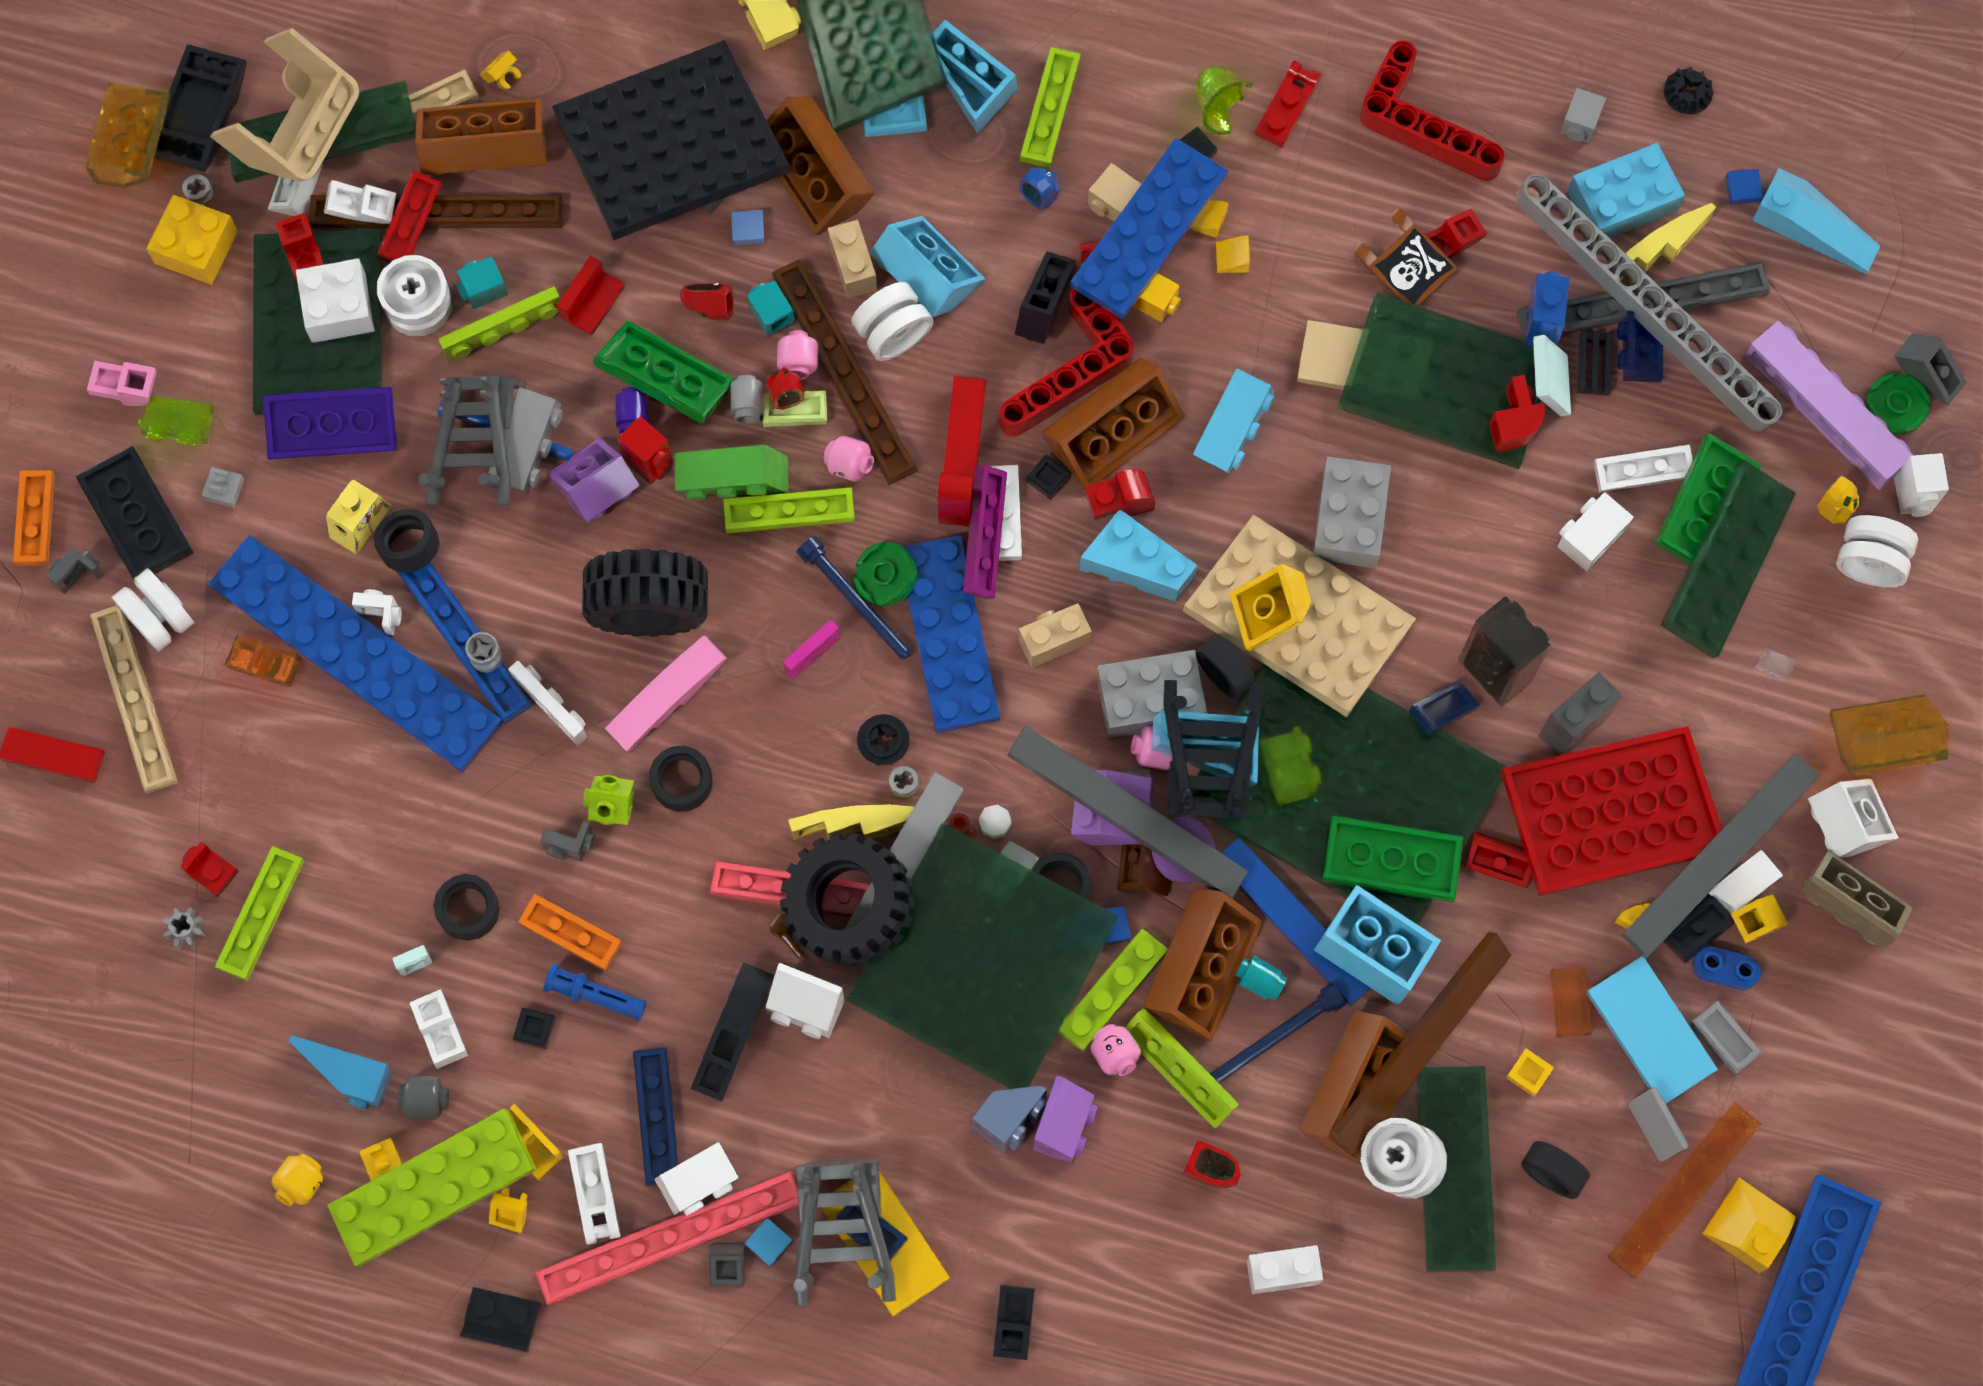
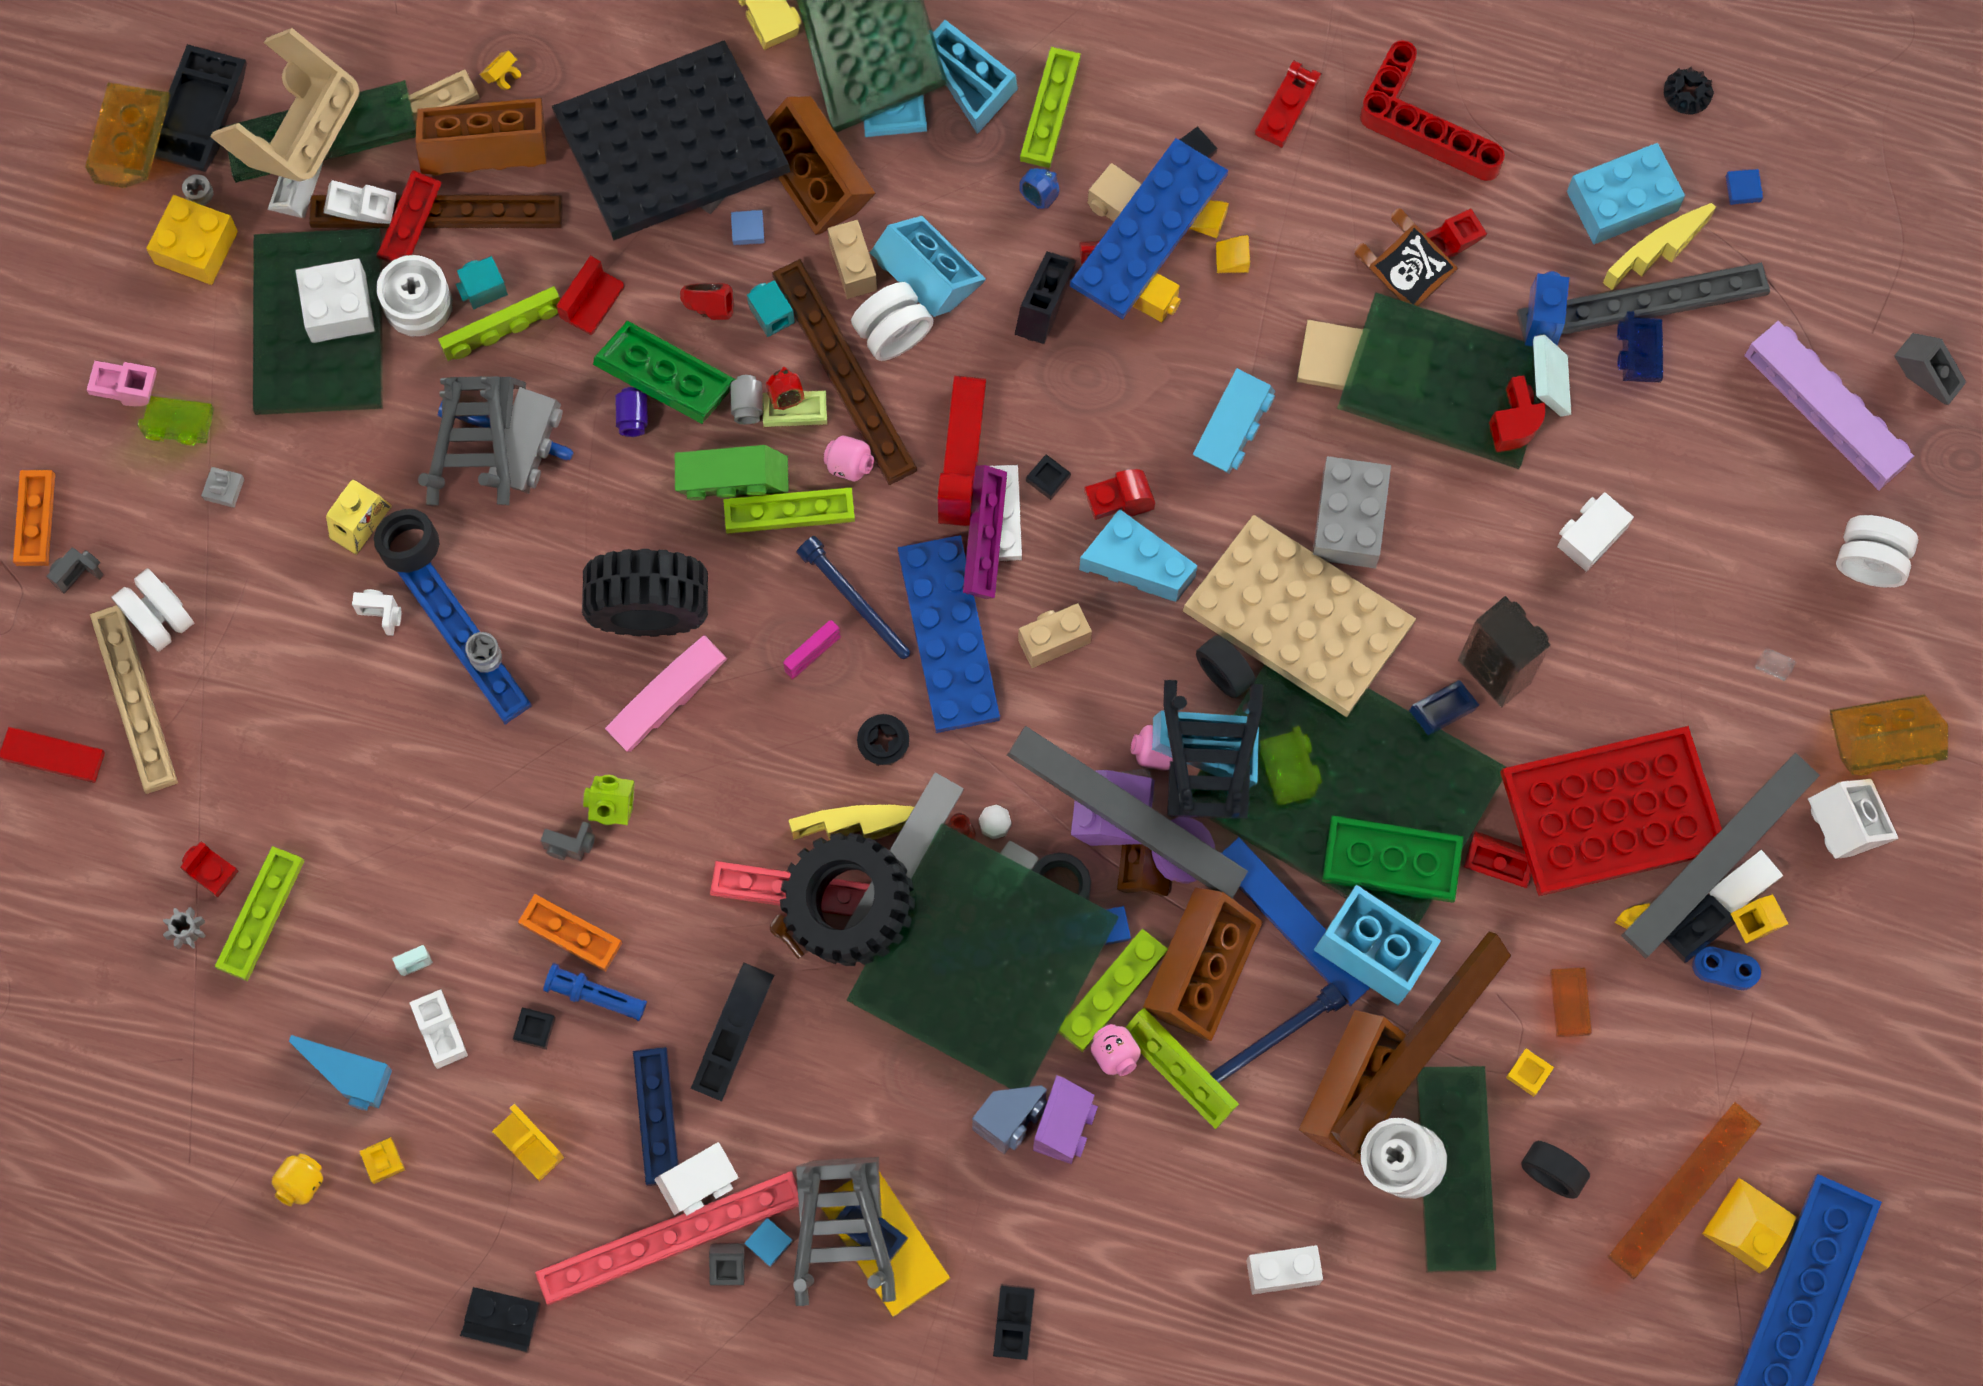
(134, 513): black tile -> none
(263, 662): clear orange slope -> none
(299, 243): red slope -> none
(330, 423): dark purple tile -> none
(355, 653): blue plate -> none
(422, 1097): dark grey head -> none
(431, 1187): lime plate -> none
(462, 882): black tyre -> none
(508, 1211): yellow tile -> none
(549, 702): white plate -> none
(594, 480): medium lavender slope -> none
(594, 1192): white plate -> none
(646, 450): red brick -> none
(669, 756): black tyre -> none
(798, 353): bright pink head -> none
(804, 1002): white slope -> none
(885, 574): green tile -> none
(909, 790): light grey bush -> none
(1074, 370): red beam -> none
(1114, 423): dark orange slope -> none
(1135, 690): light grey brick -> none
(1212, 1166): rock -> none
(1216, 92): clear neon green helmet -> none
(1260, 978): teal brick -> none
(1270, 605): yellow slope -> none
(1580, 715): dark grey brick -> none
(1582, 115): light grey brick -> none
(1595, 338): black tile -> none
(1642, 468): white plate -> none
(1651, 1030): medium azure tile -> none
(1658, 1125): light grey slope -> none
(1663, 305): light grey beam -> none
(1698, 497): green tile -> none
(1726, 1037): light grey tile -> none
(1728, 559): clear green plate -> none
(1809, 218): medium azure wedge -> none
(1839, 501): yellow rock -> none
(1856, 900): dark tan slope -> none
(1899, 402): green tile -> none
(1921, 484): white brick -> none

